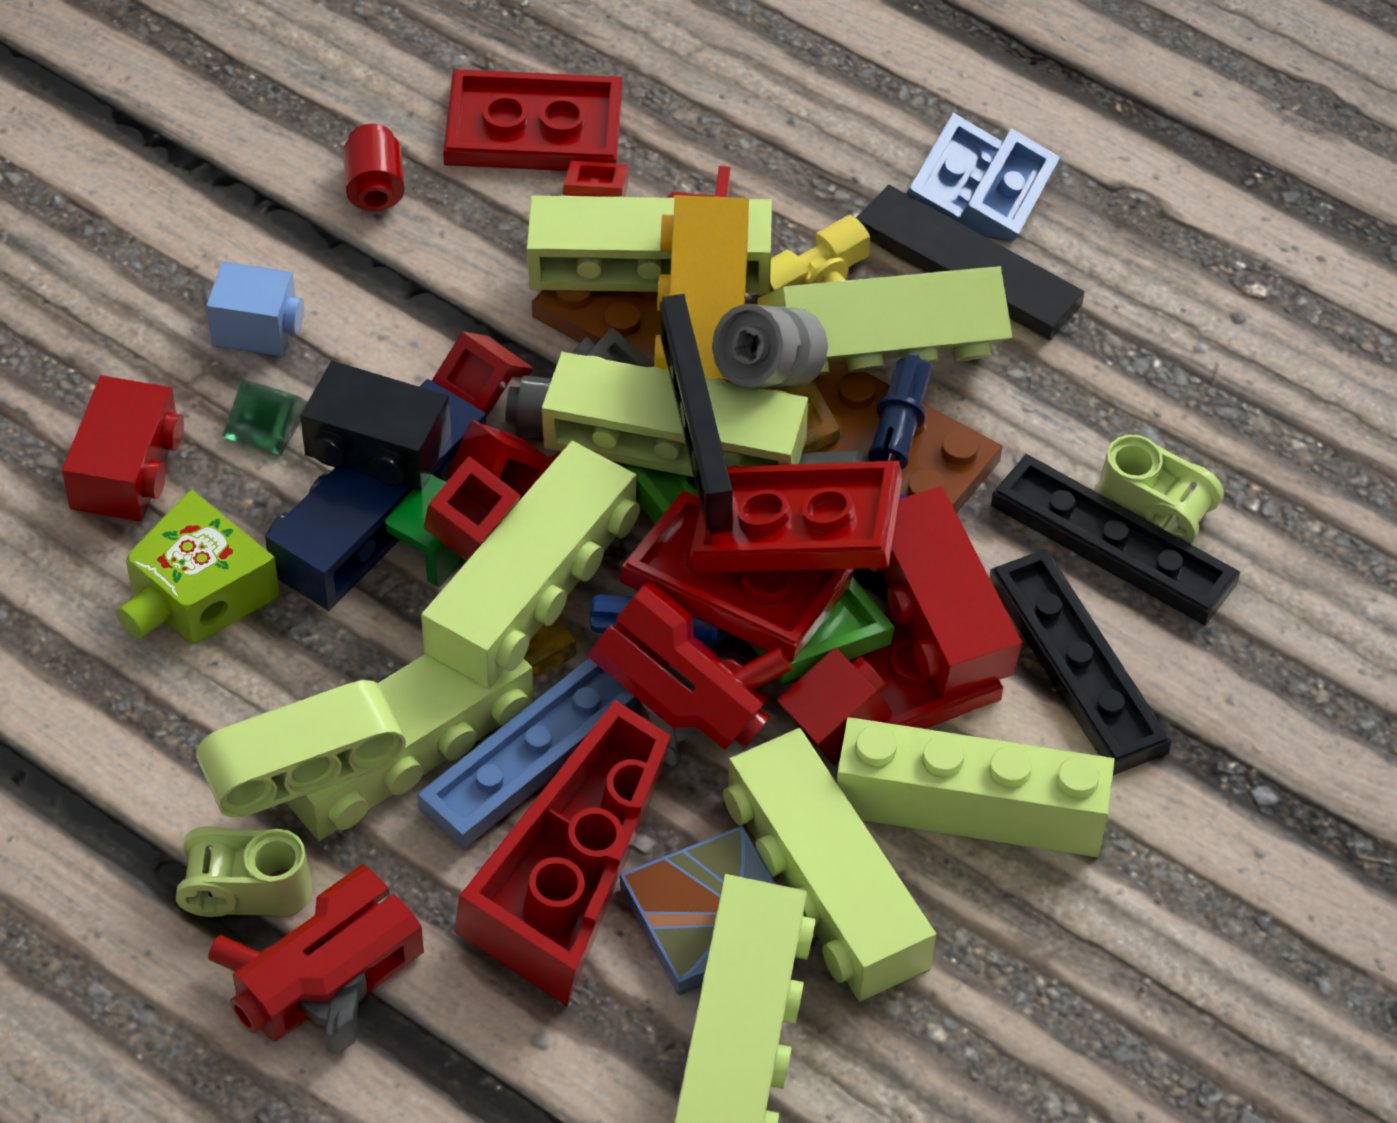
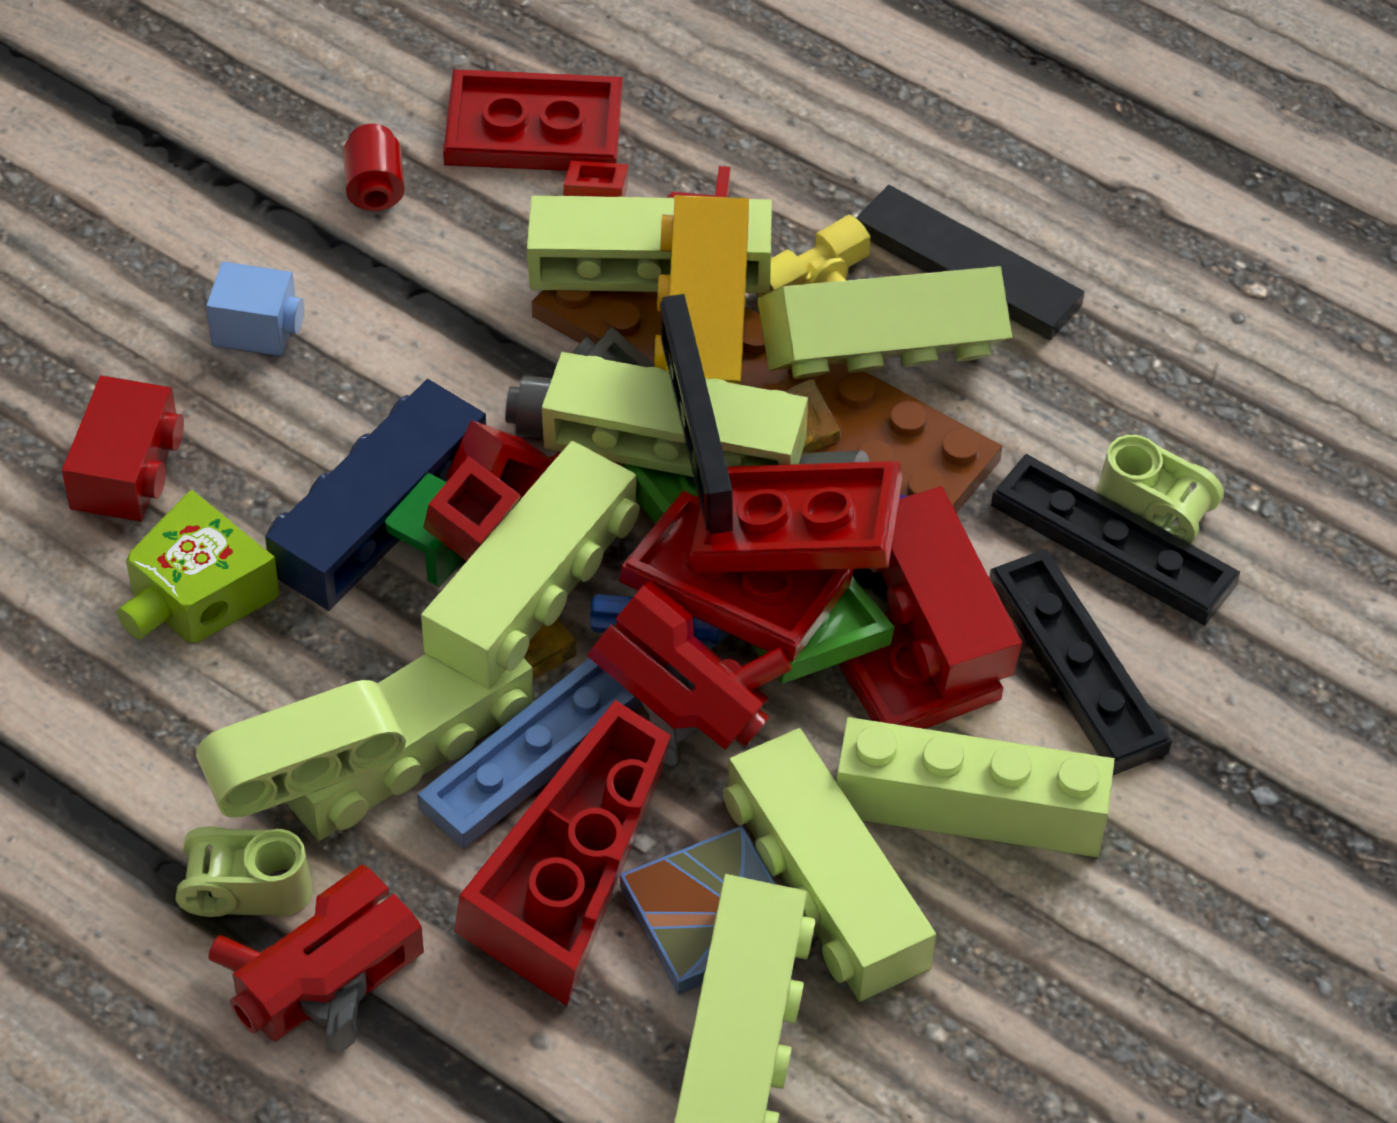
(264, 417): clear green slope -> none
(376, 425): black brick -> none
(479, 370): red panel -> none
(769, 346): light grey wheel -> none
(830, 695): red brick -> none
(901, 410): dark blue axle -> none
(982, 179): slope -> none

